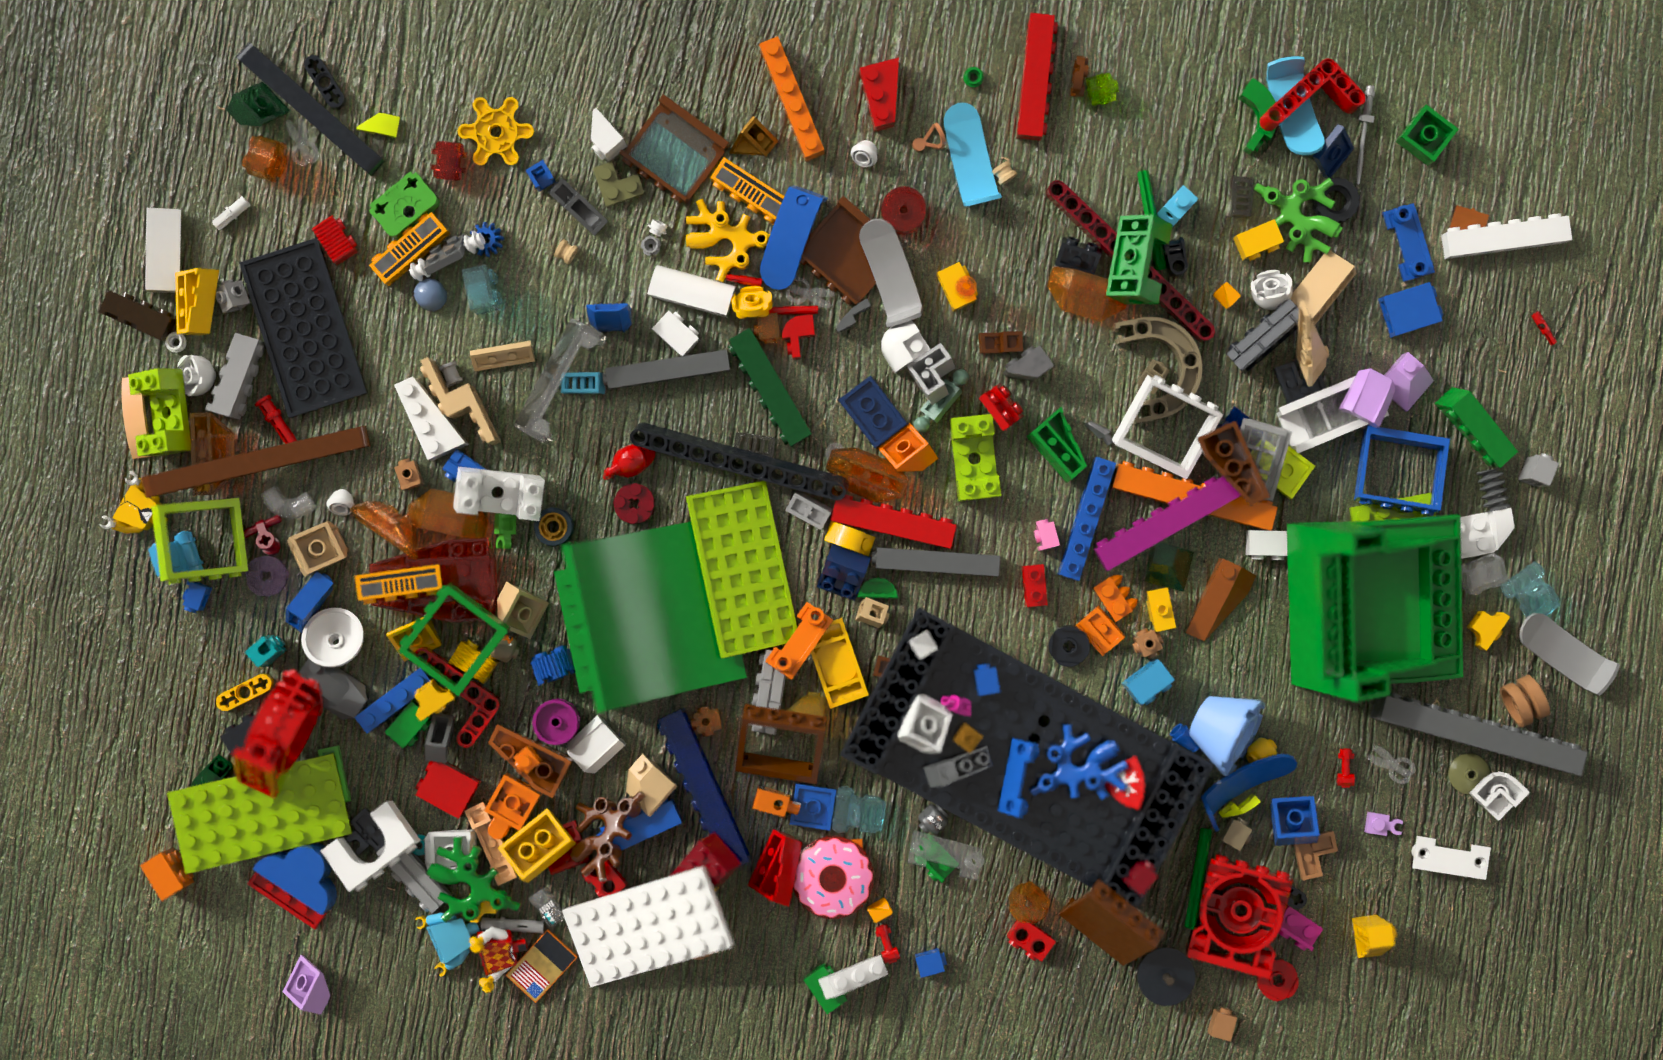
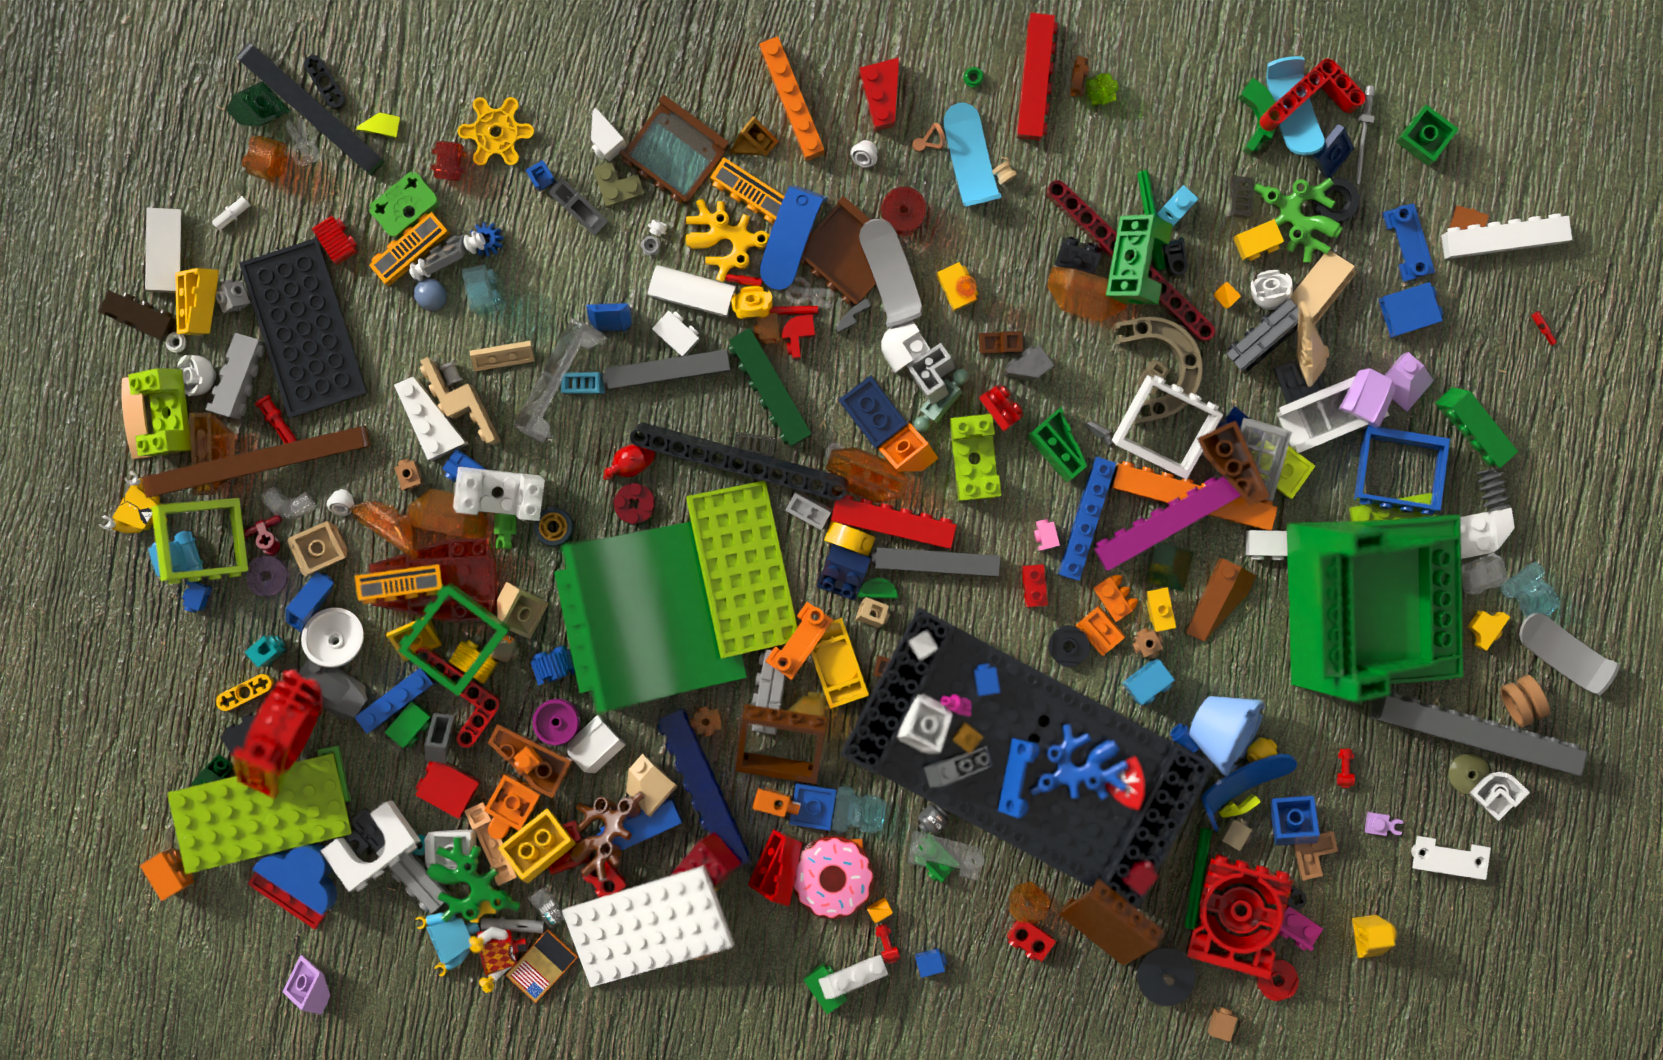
(432, 699): yellow brick -> none
(565, 251): tan wheel -> none
(1387, 761): clear piece -> none
(1538, 470): light grey brick -> none

